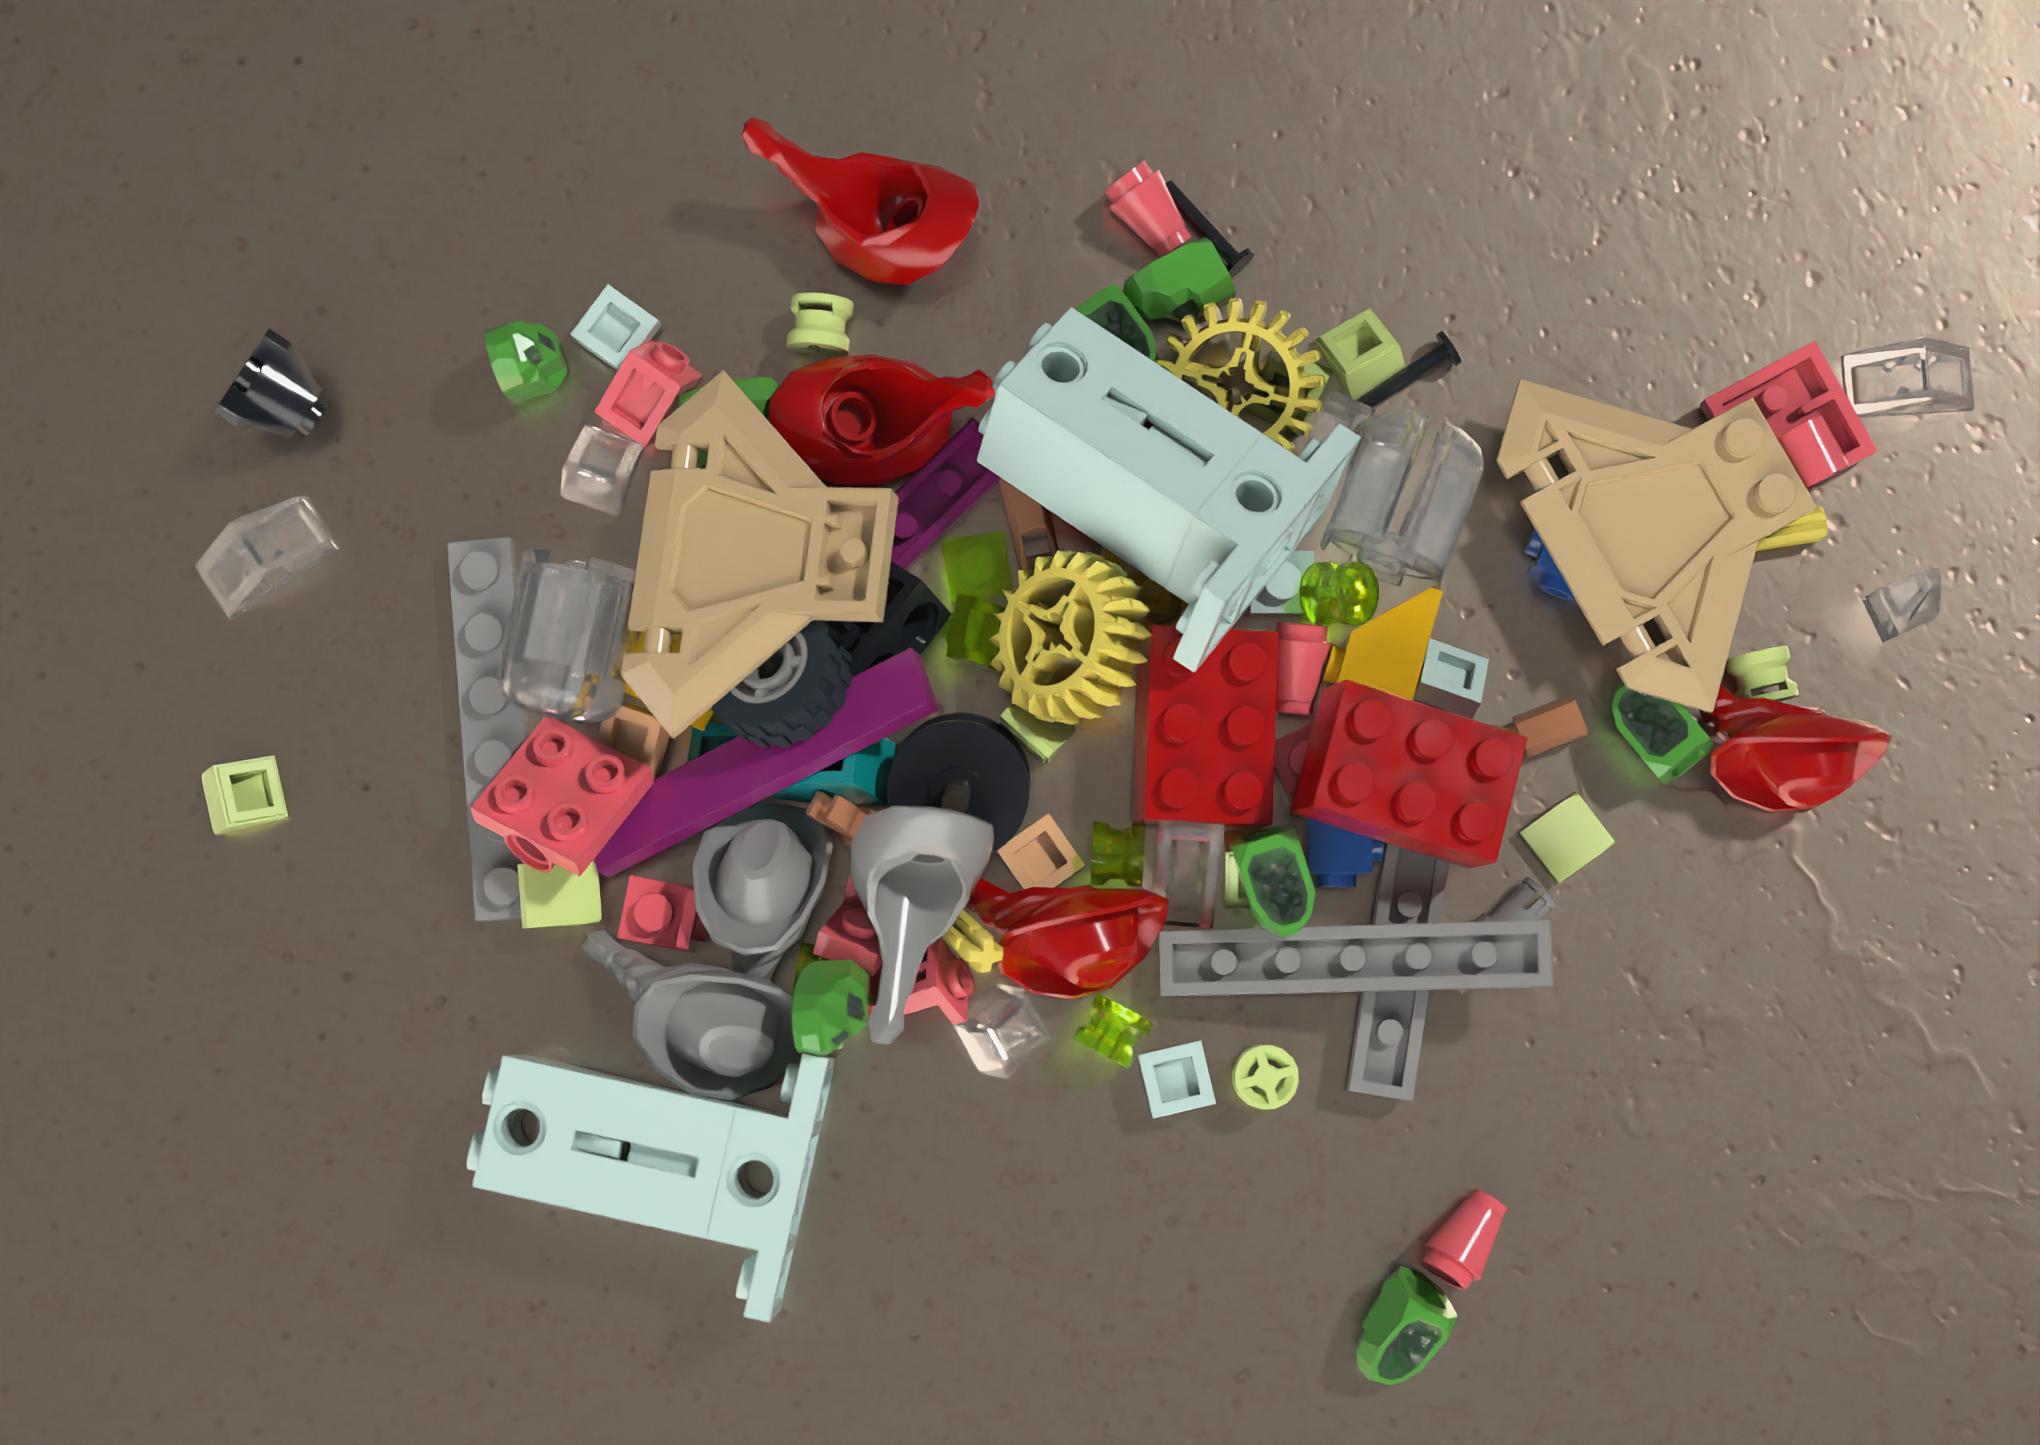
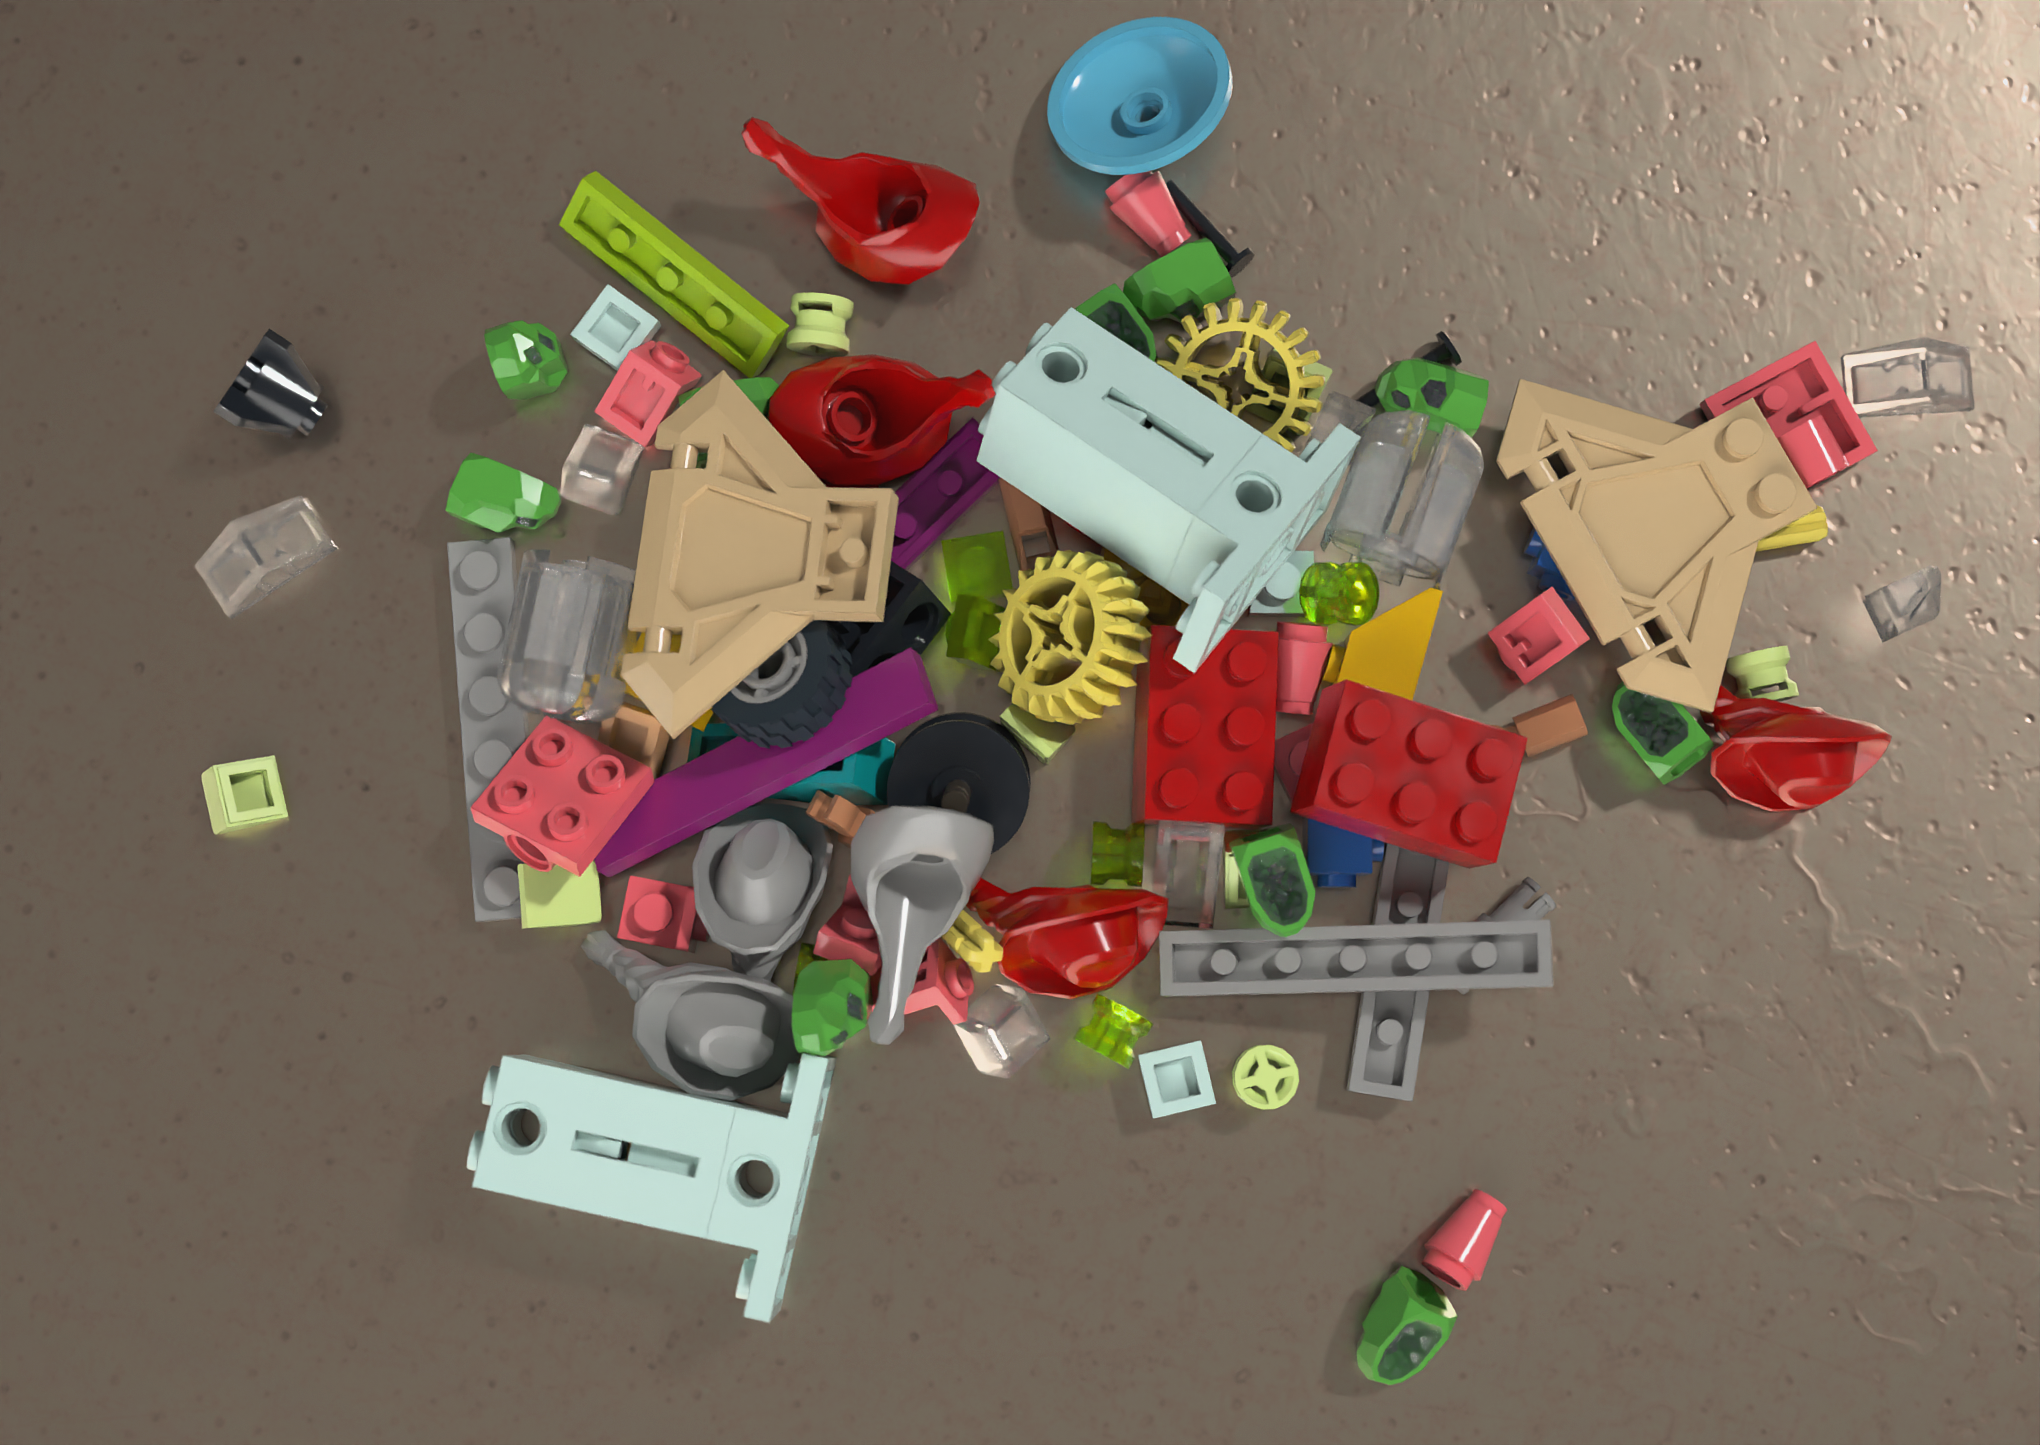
(500, 496): none -> bright green rock
(673, 274): none -> lime plate
(1041, 855): light nougat plate -> none
(1139, 95): none -> medium azure dish
(1361, 353): yellowish green slope -> none
(1436, 391): none -> bright green rock
(1451, 679): light aqua plate -> none
(1538, 636): none -> coral bracket
(1567, 837): yellowish green slope -> none

